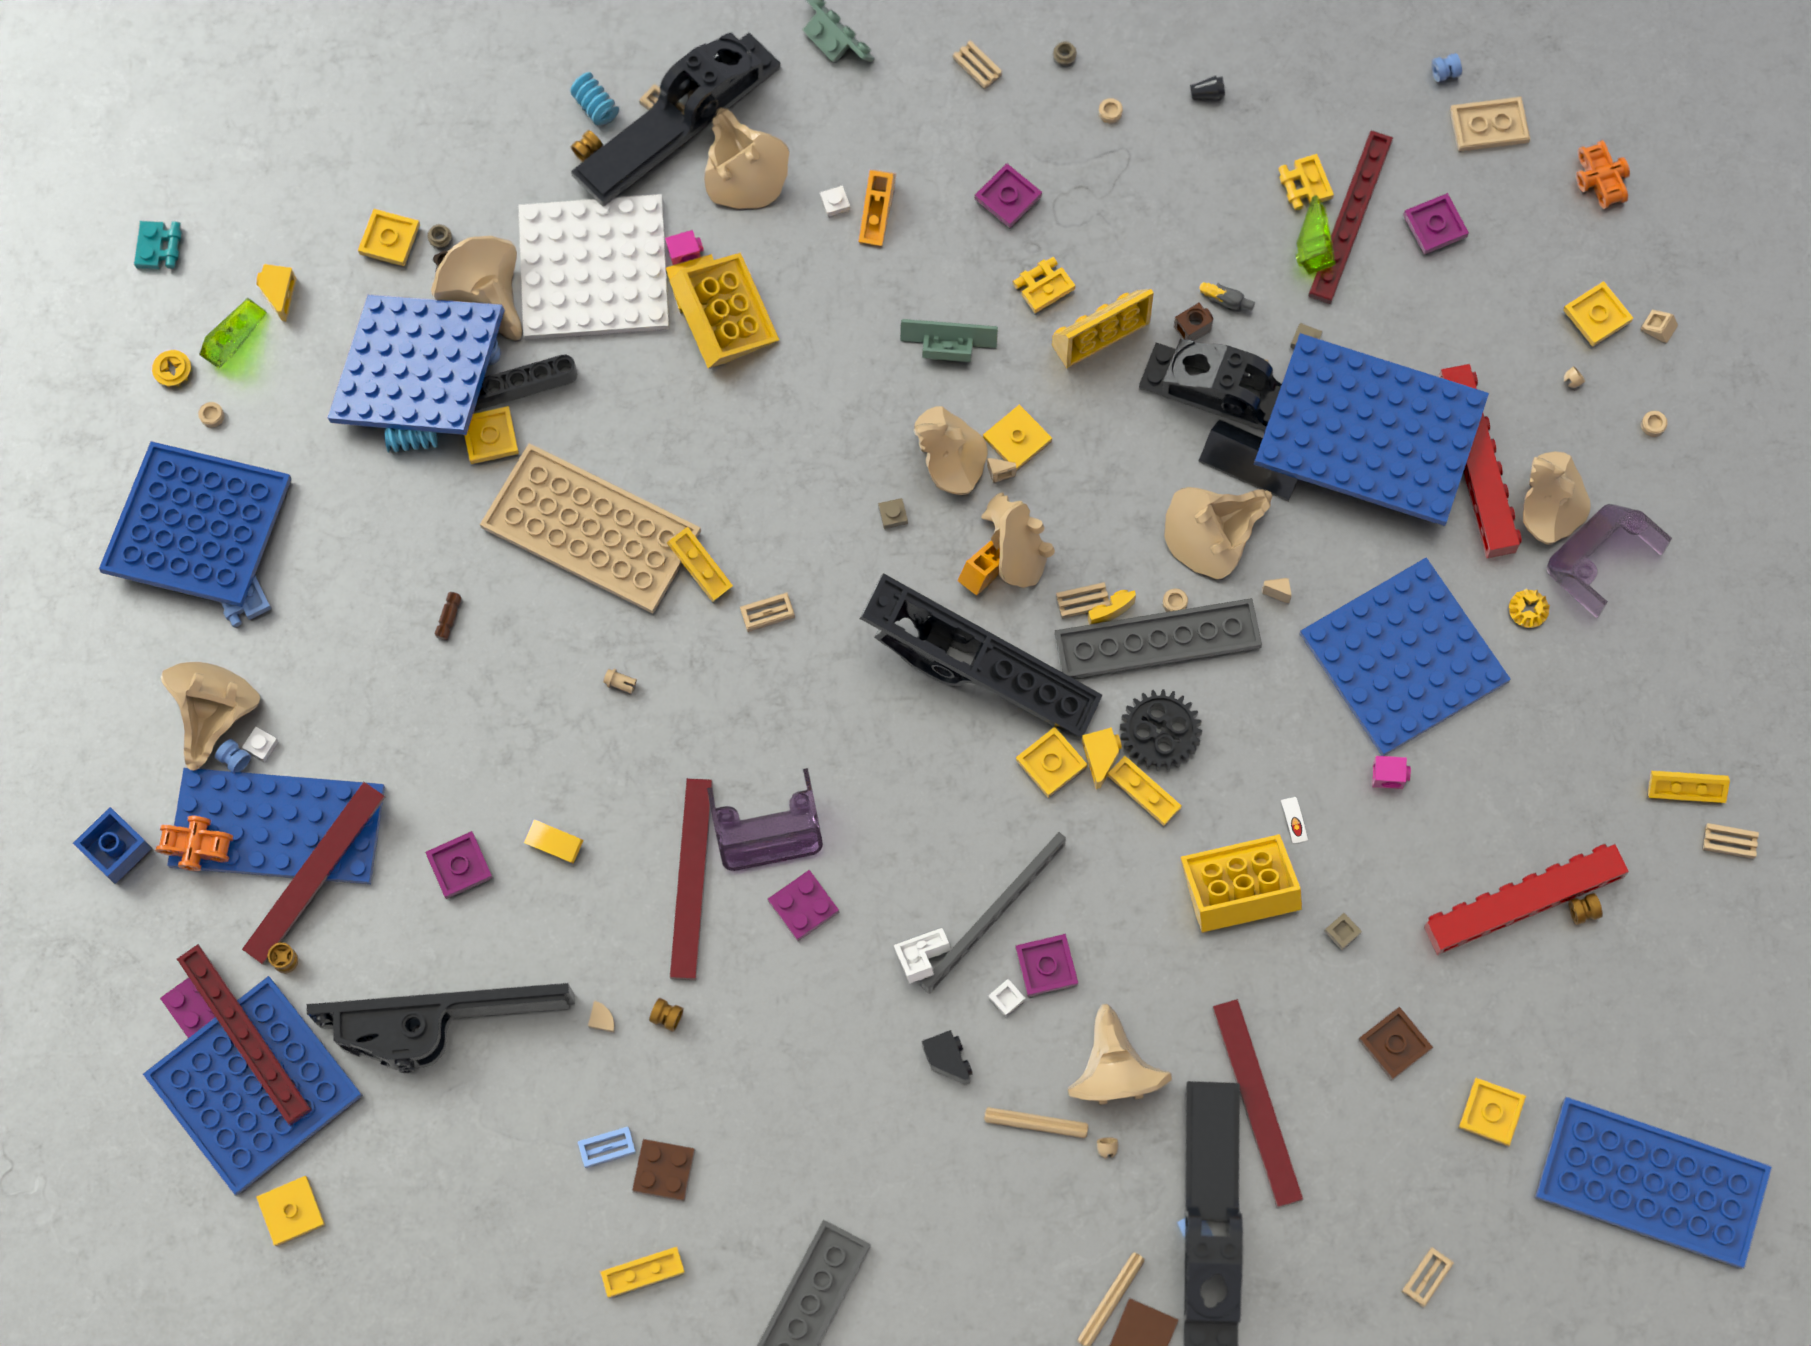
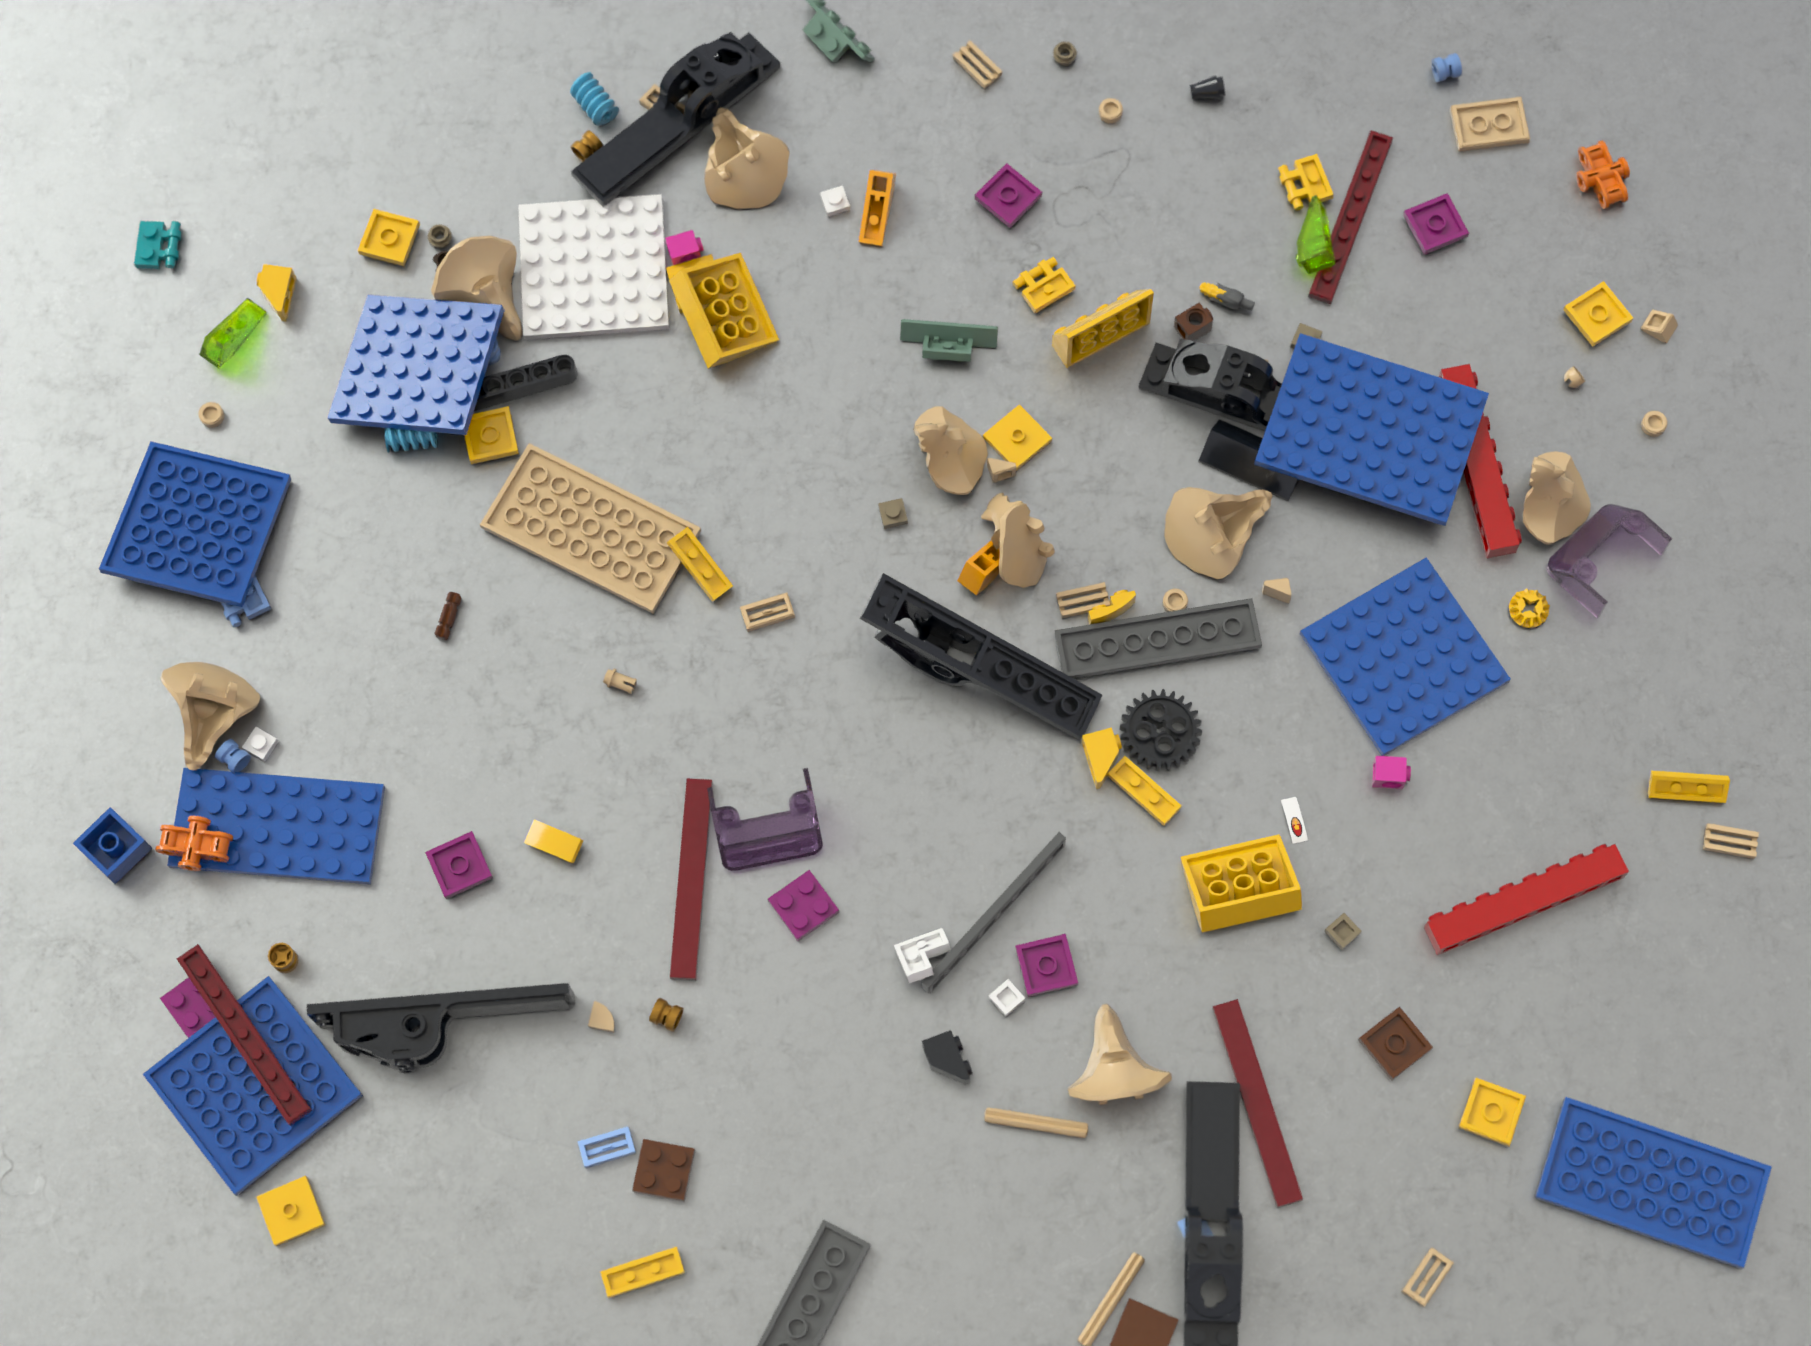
(161, 365): yellow gear -> none
(314, 872): dark red tile -> none
(1051, 762): yellow plate -> none
(1107, 1146): tan hinge -> none
(1585, 908): pearl gold wheel -> none

